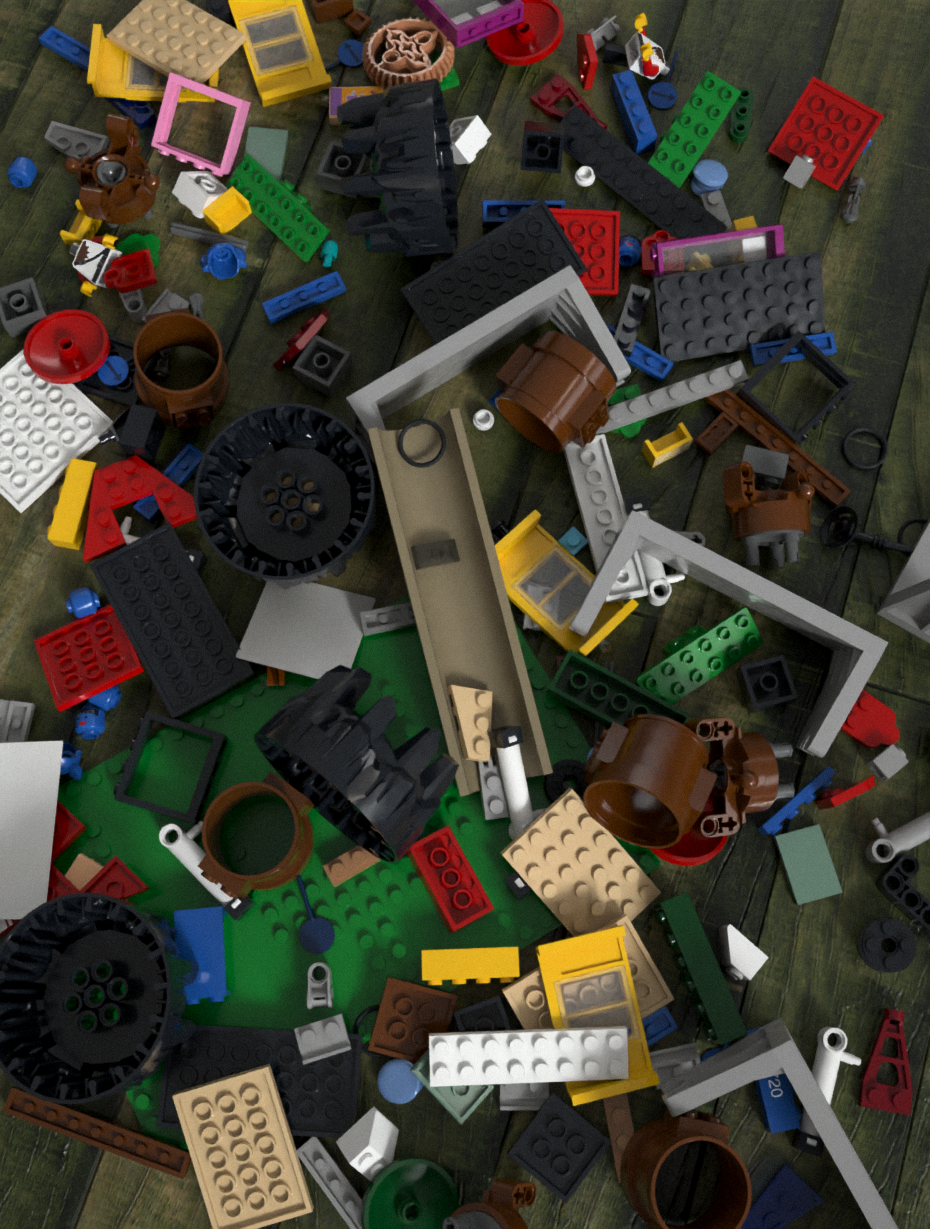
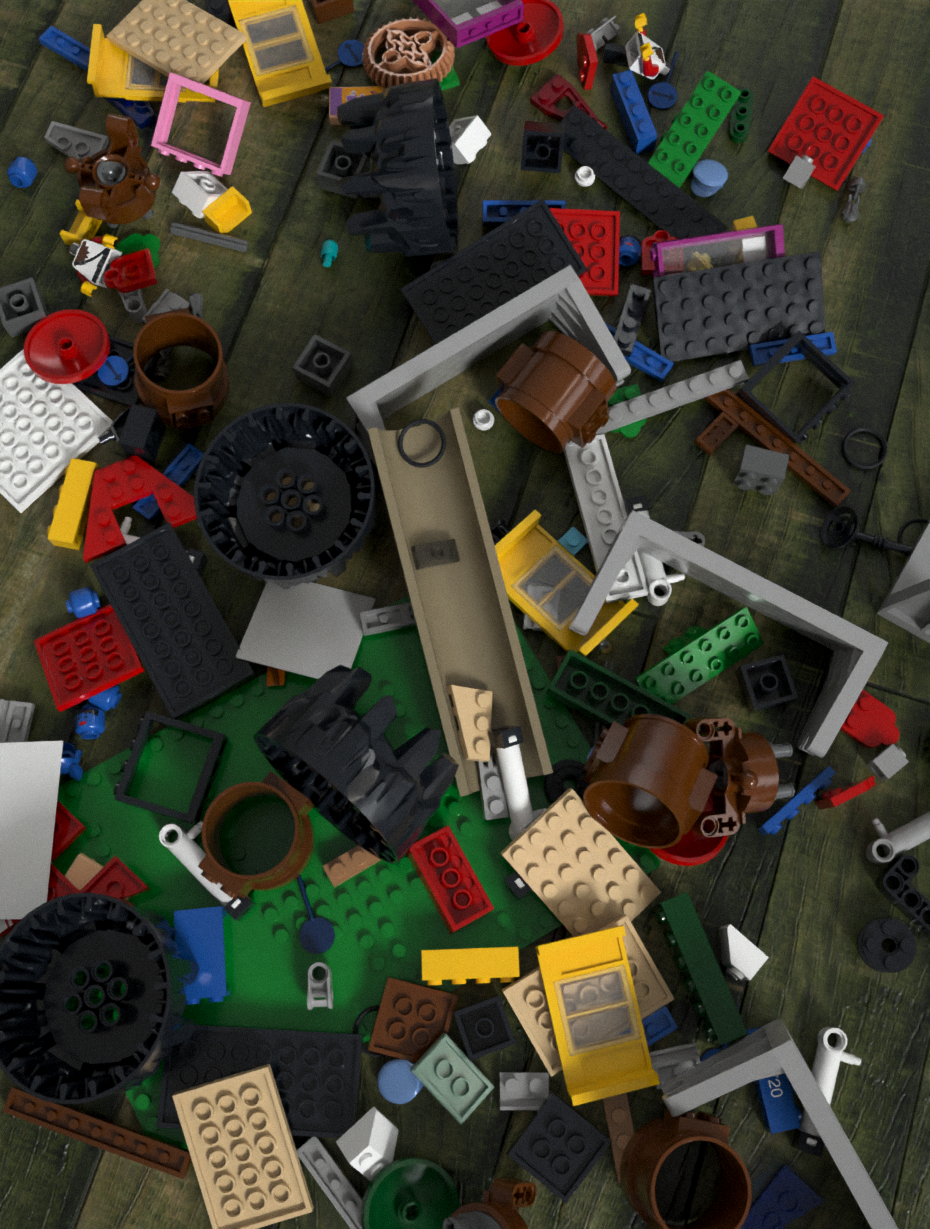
(223, 260): blue hair -> none
(268, 148): sand green tile -> none
(279, 207): green bracket -> none
(298, 341): dark red wing -> none
(303, 297): blue plate -> none
(322, 1039): light grey plate -> none
(357, 22): reddish brown plate -> none
(528, 1056): white plate -> none
(667, 446): yellow panel -> none
(715, 205): light grey hinge -> none
(768, 516): reddish brown piece -> none
(807, 864): sand green tile -> none
(882, 1096): dark red plate -> none

